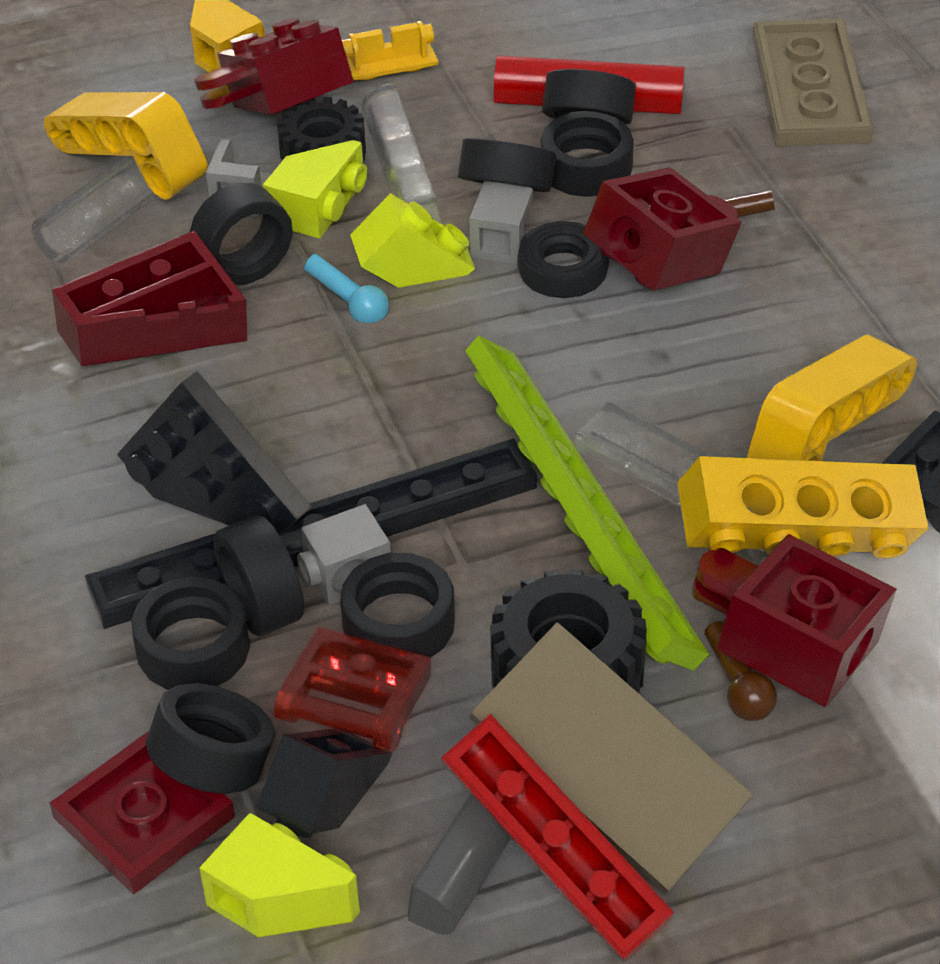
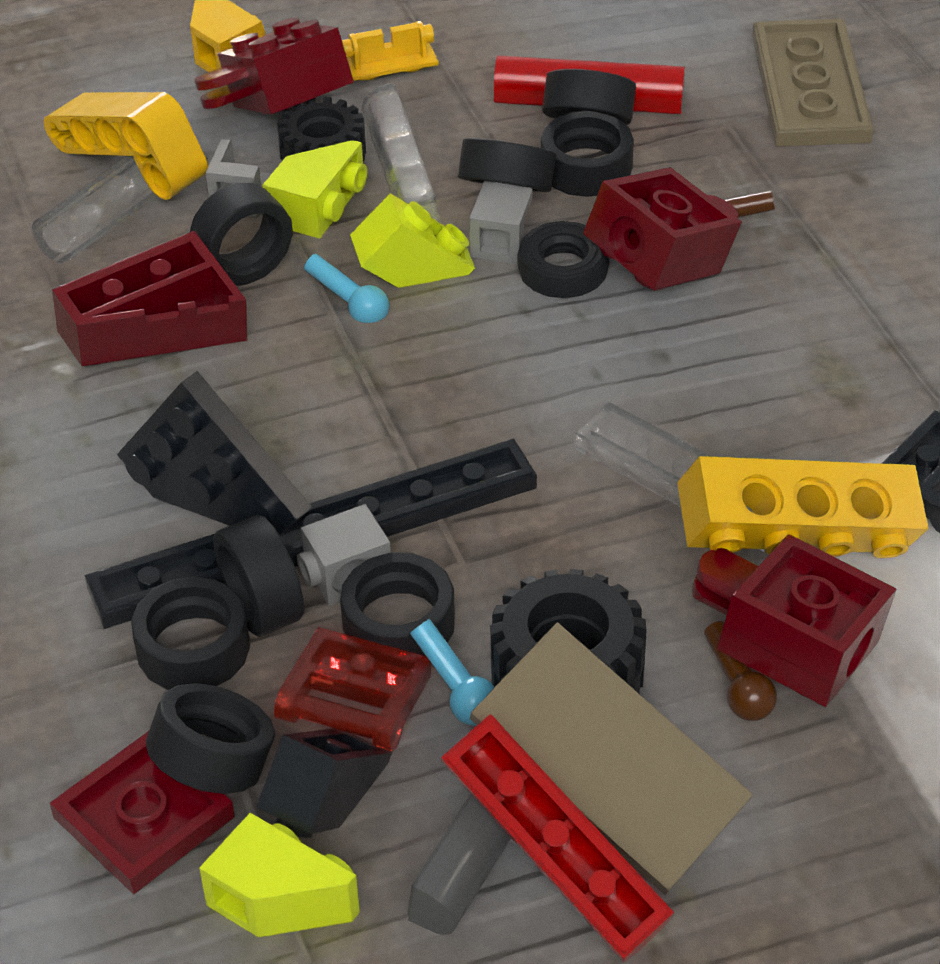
(466, 690): none -> medium azure bar
(585, 502): lime plate -> none
(830, 399): yellow beam -> none

